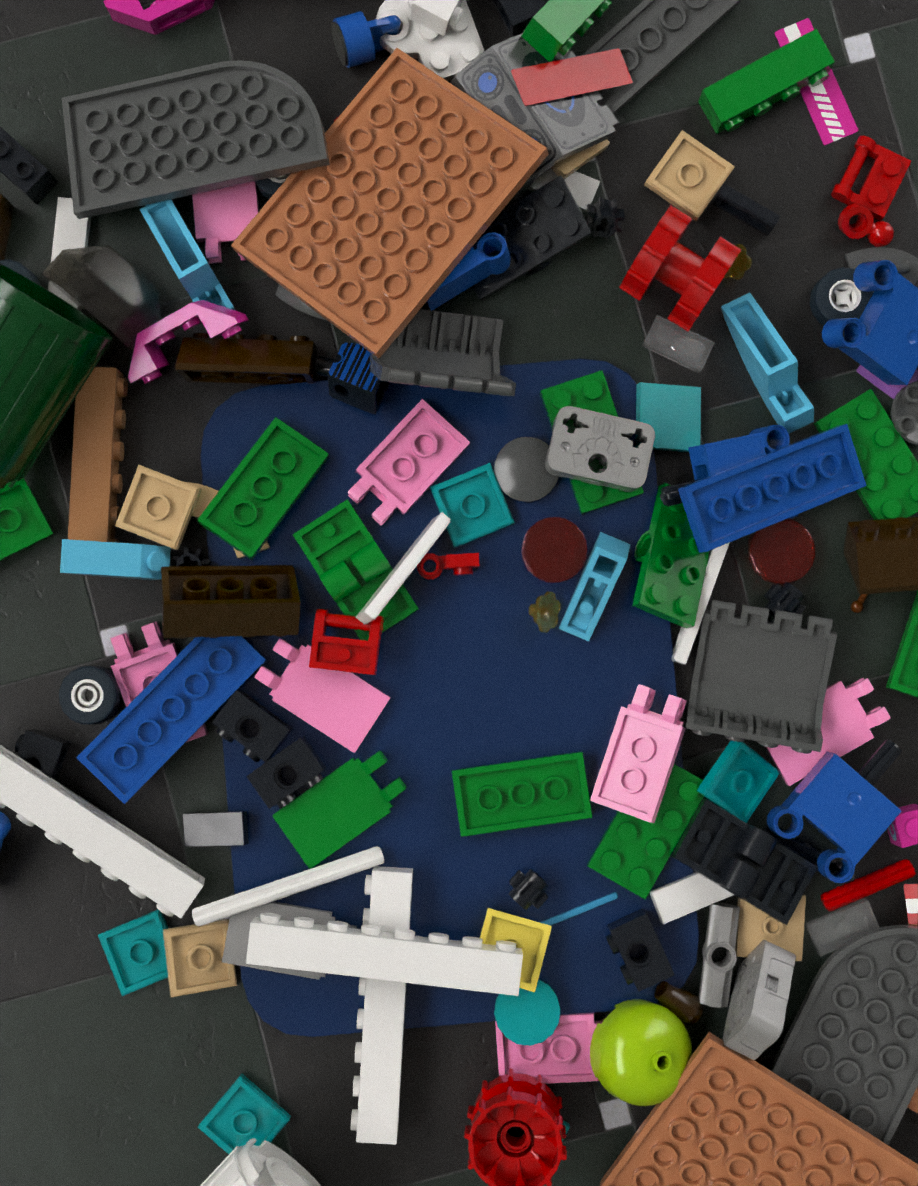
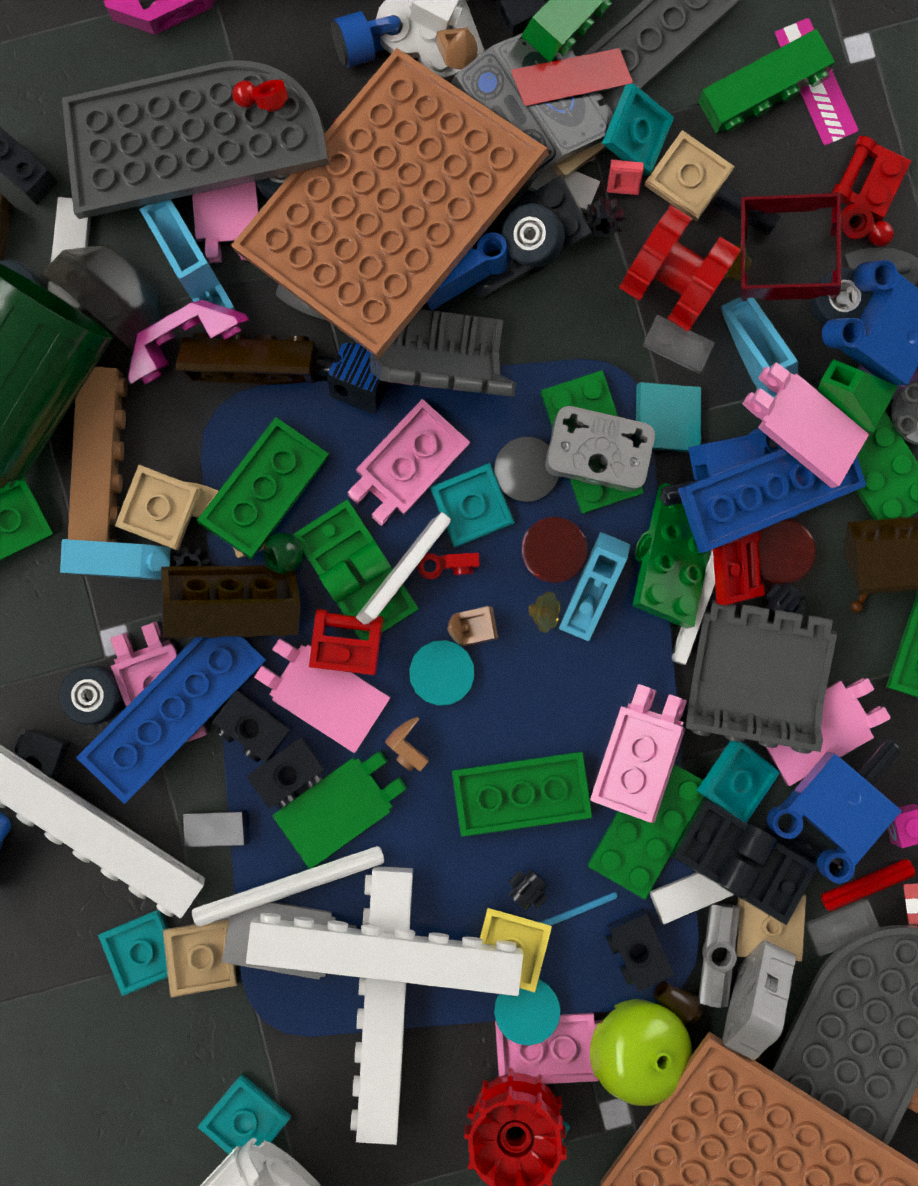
(267, 95): none -> red plate
(283, 553): none -> dark green piece
(408, 755): none -> medium nougat plate
(441, 672): none -> teal tile
(457, 47): none -> medium nougat plate
(473, 626): none -> medium nougat plate
(543, 242): none -> black wheel
(624, 177): none -> coral tile
(638, 128): none -> teal tile
(738, 570): none -> red plate
(787, 204): none -> dark red piece
(806, 424): none -> bright pink tile
(857, 393): none -> green slope

